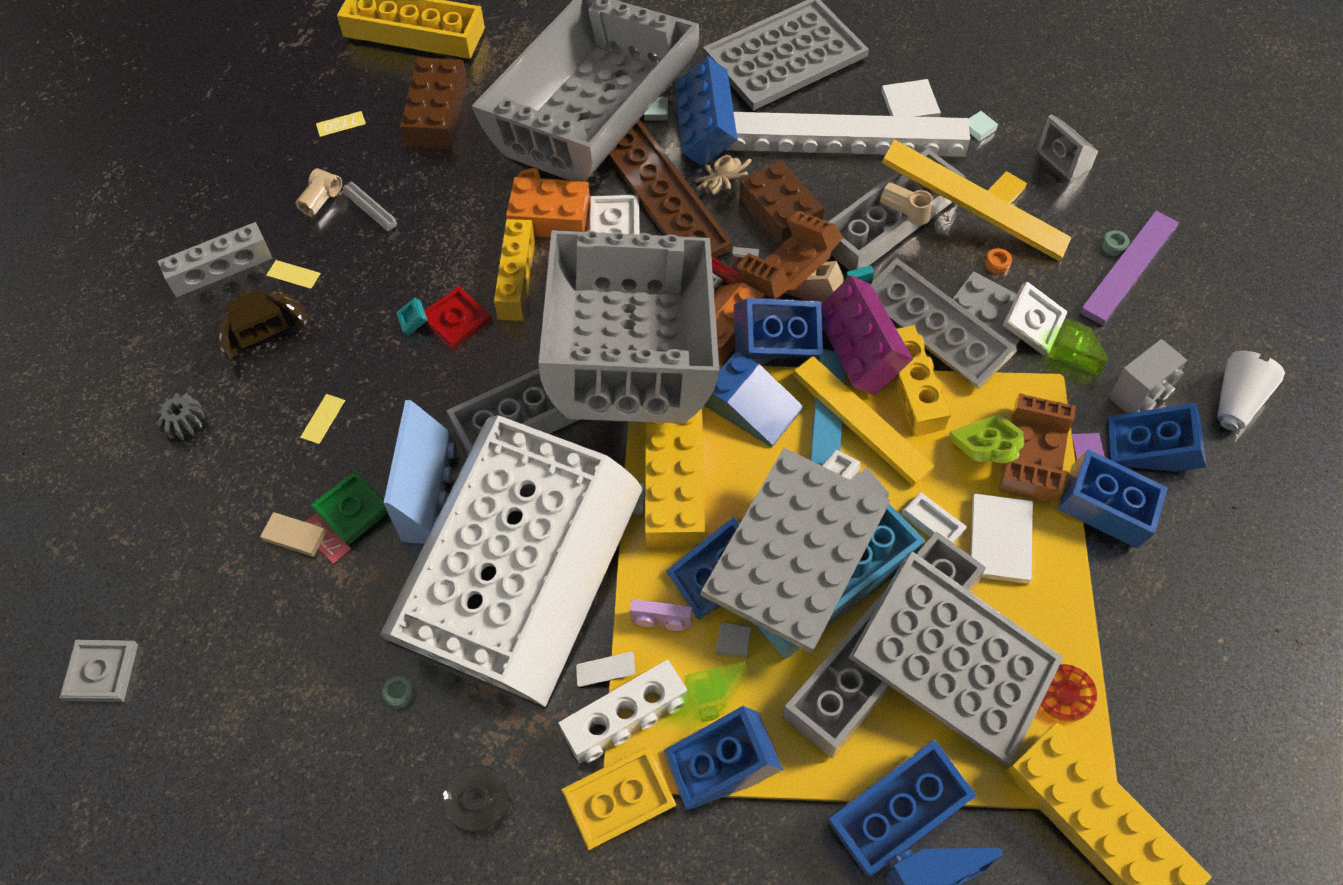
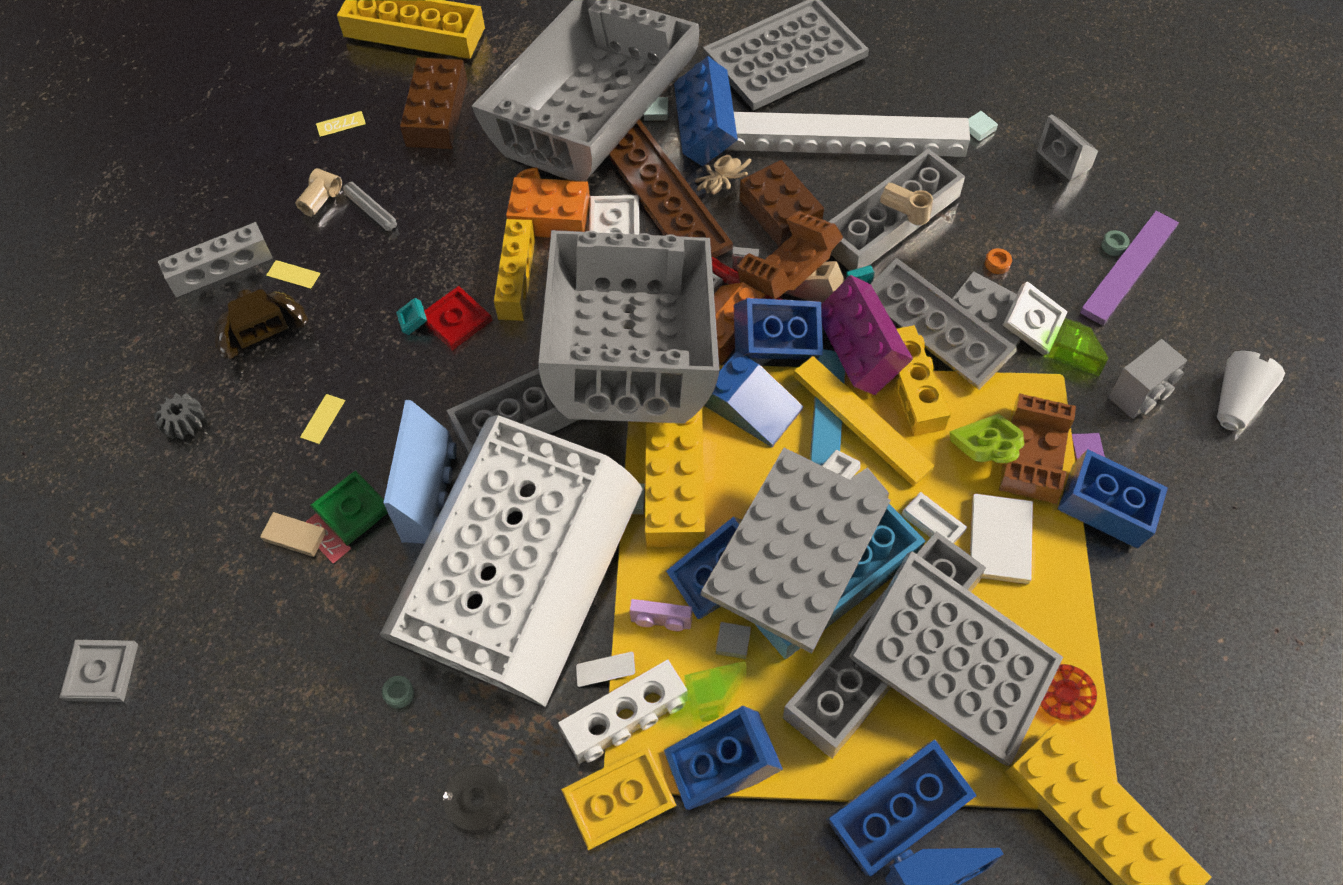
(910, 99): white tile -> none
(976, 200): yellow tile -> none
(1008, 187): yellow tile -> none
(1158, 439): blue slope -> none

